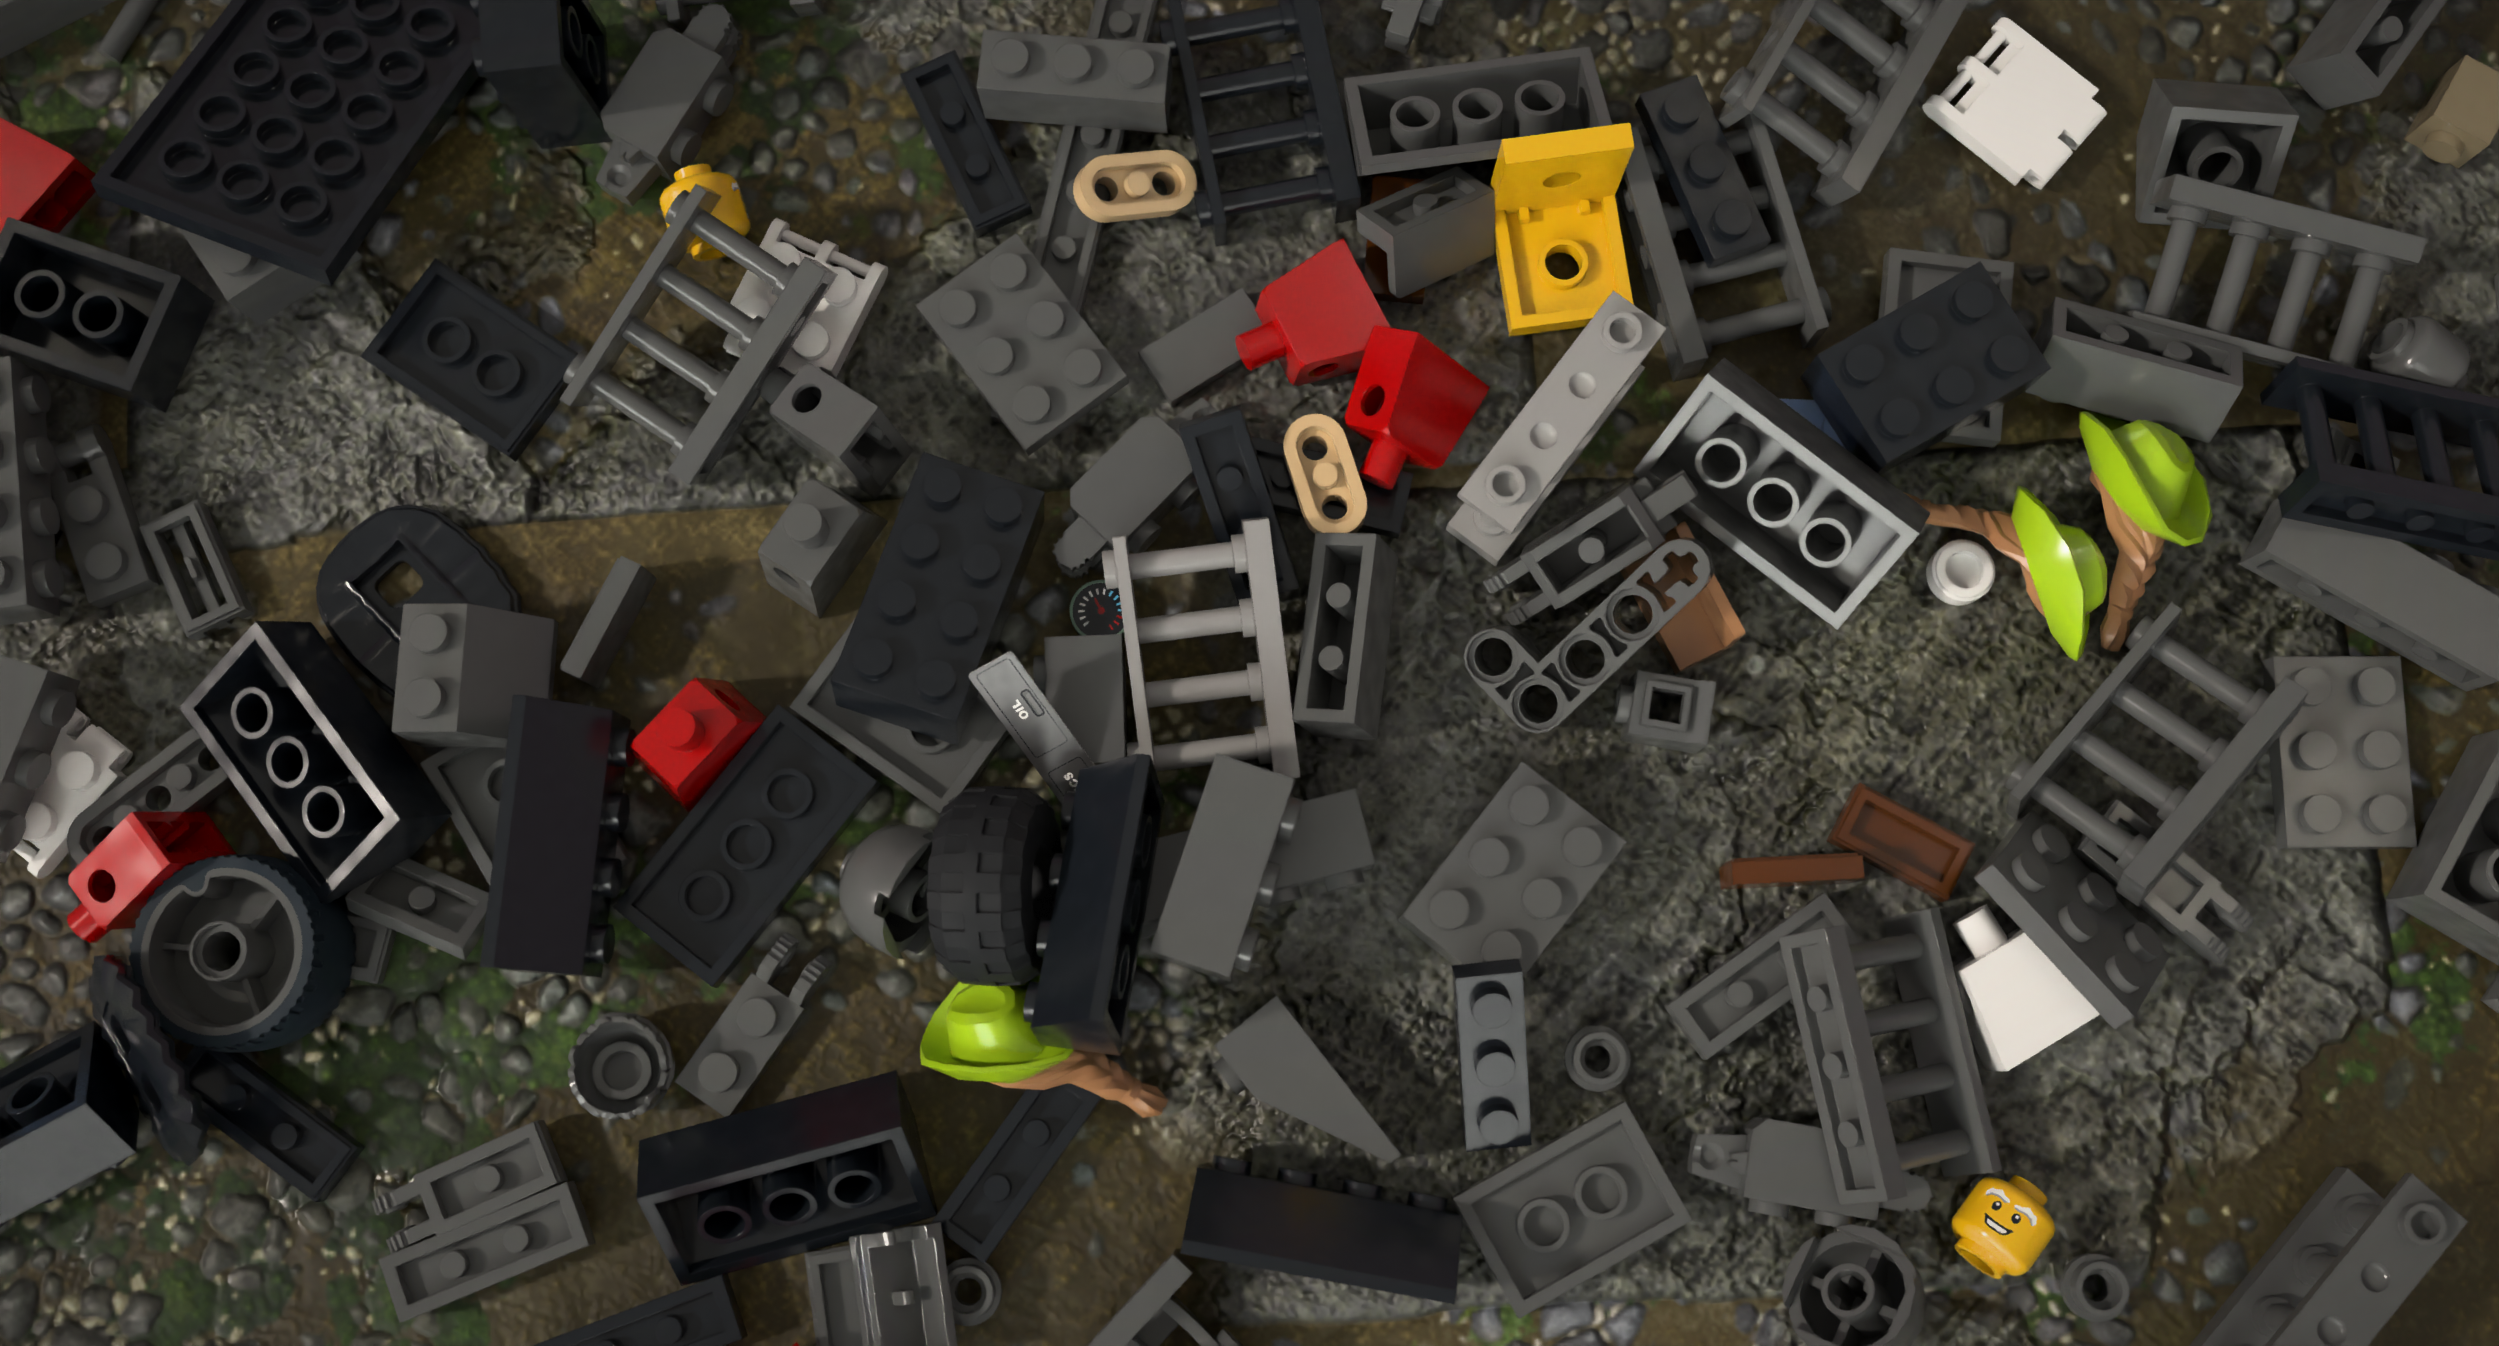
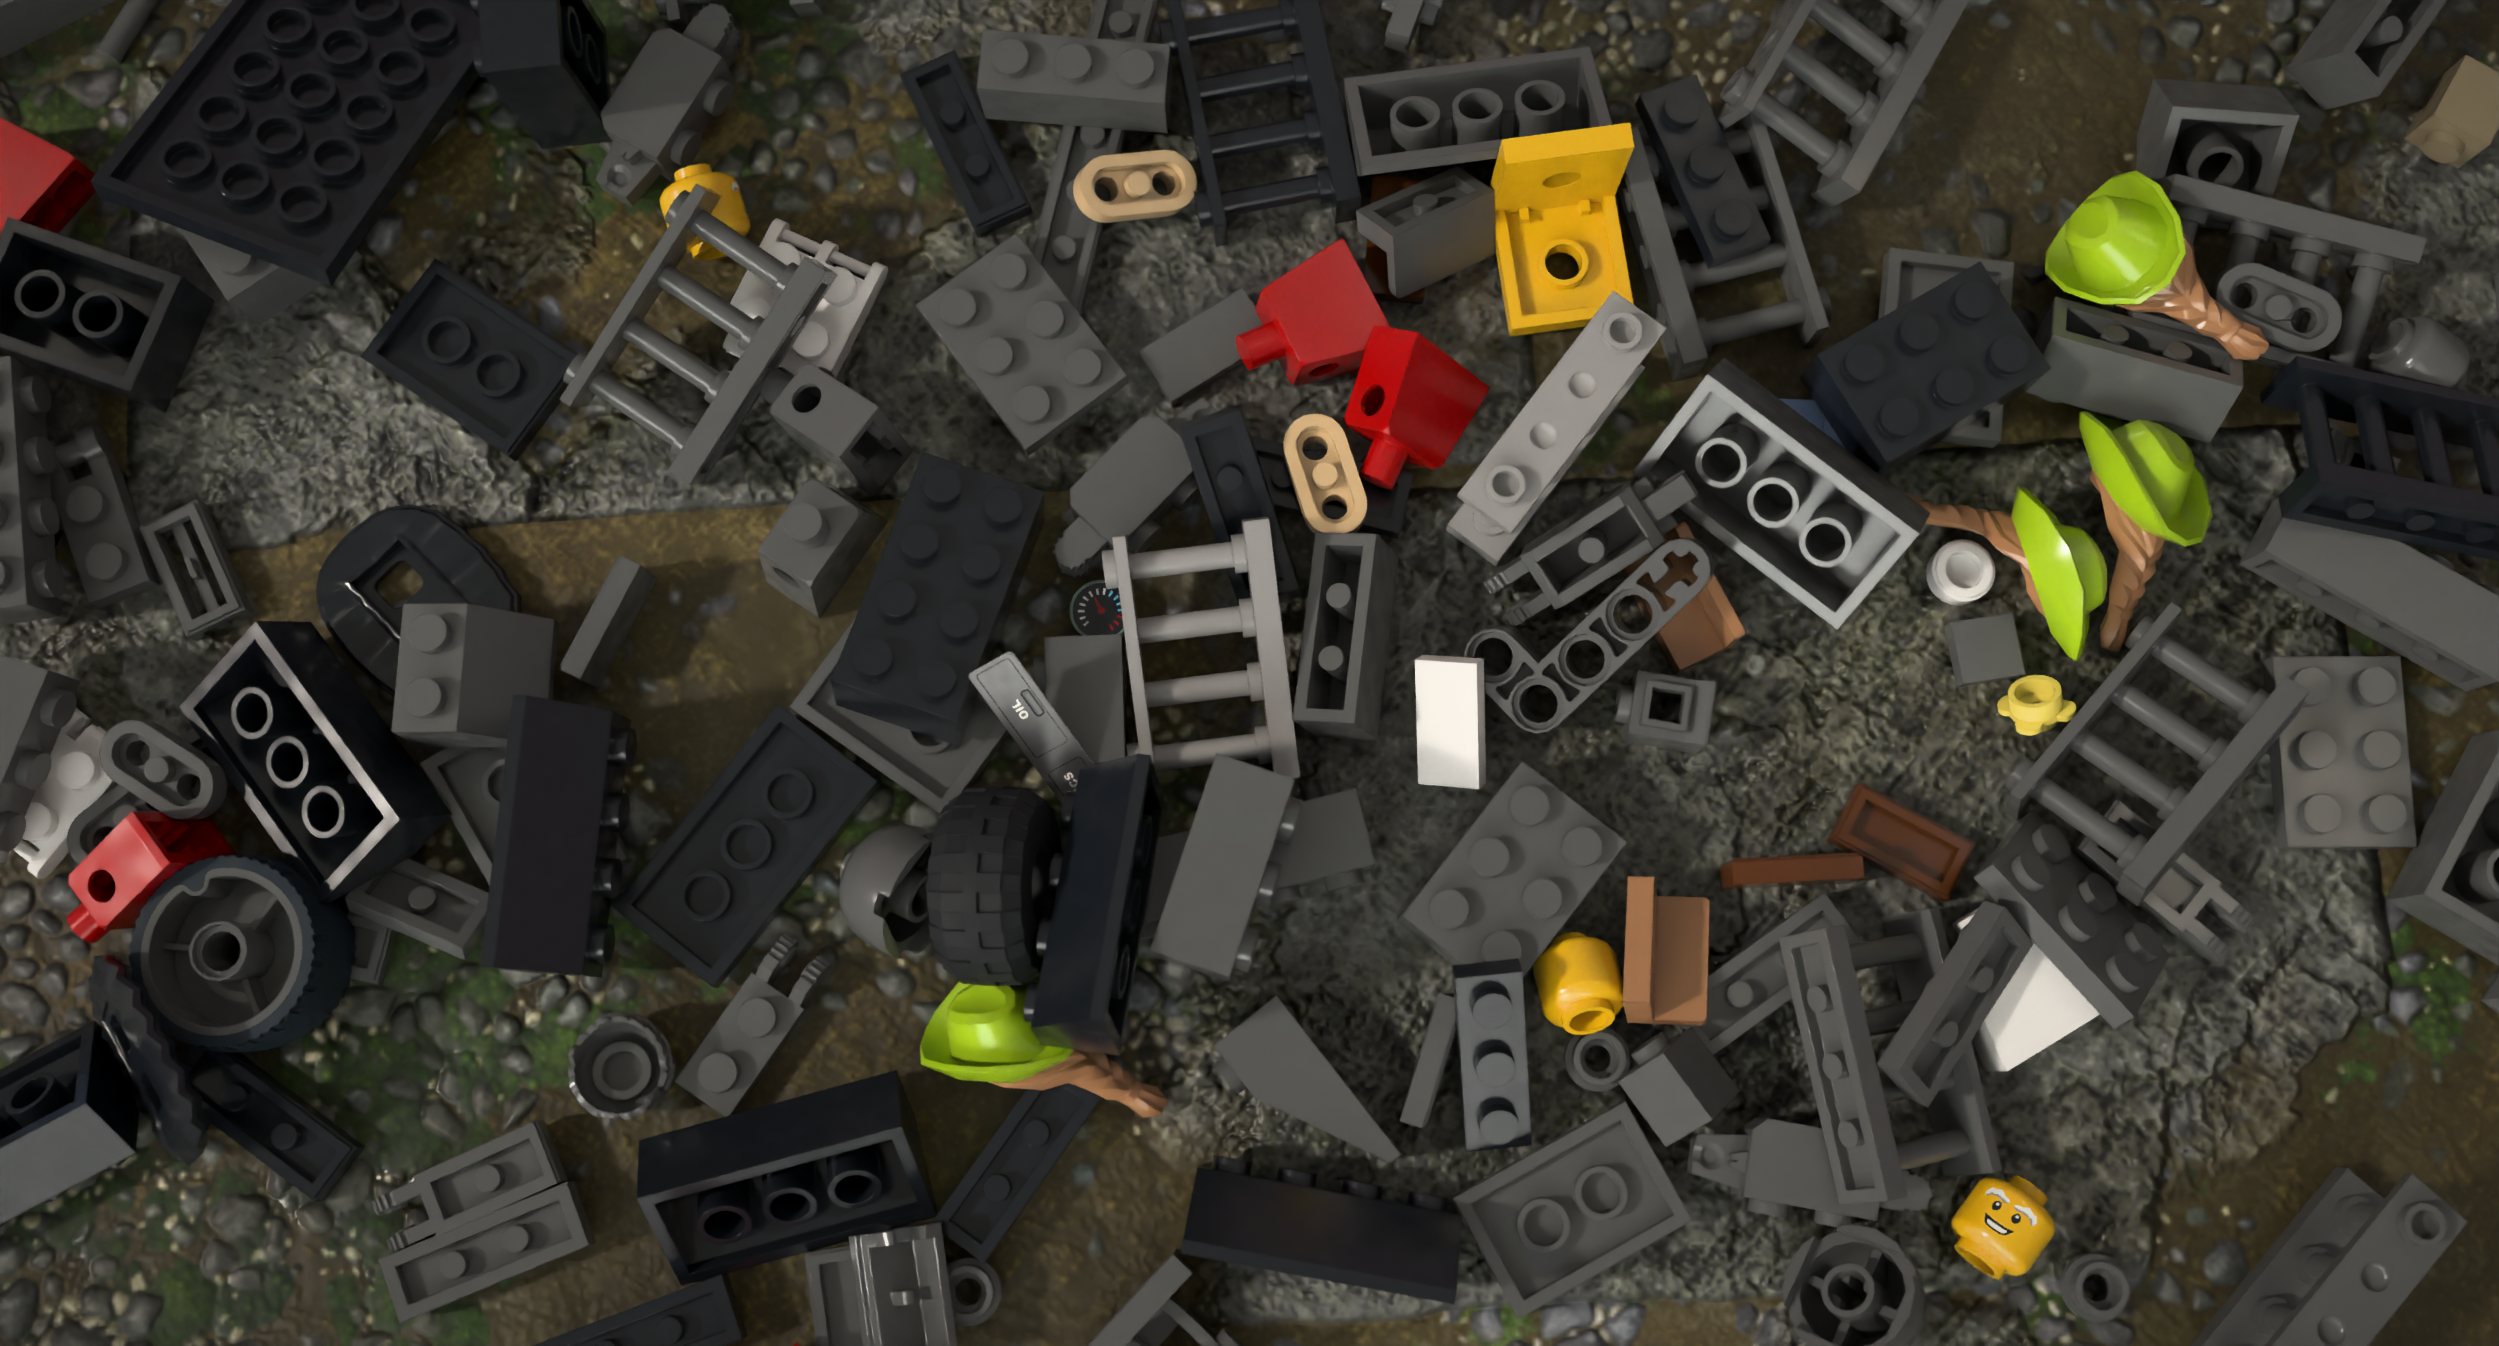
(167, 774): none -> dark grey plate
(696, 738): red torso -> none
(1430, 1063): none -> dark grey tile
(1450, 721): none -> white tile
(1579, 983): none -> yellow head
(1665, 956): none -> medium nougat panel
(1677, 1084): none -> dark grey brick
(1955, 1003): none -> dark grey plate
(1984, 650): none -> dark grey tile
(2021, 109): white plate -> none
(2036, 704): none -> light yellow plate
(2132, 253): none -> lime hat
(2273, 302): none -> dark grey plate

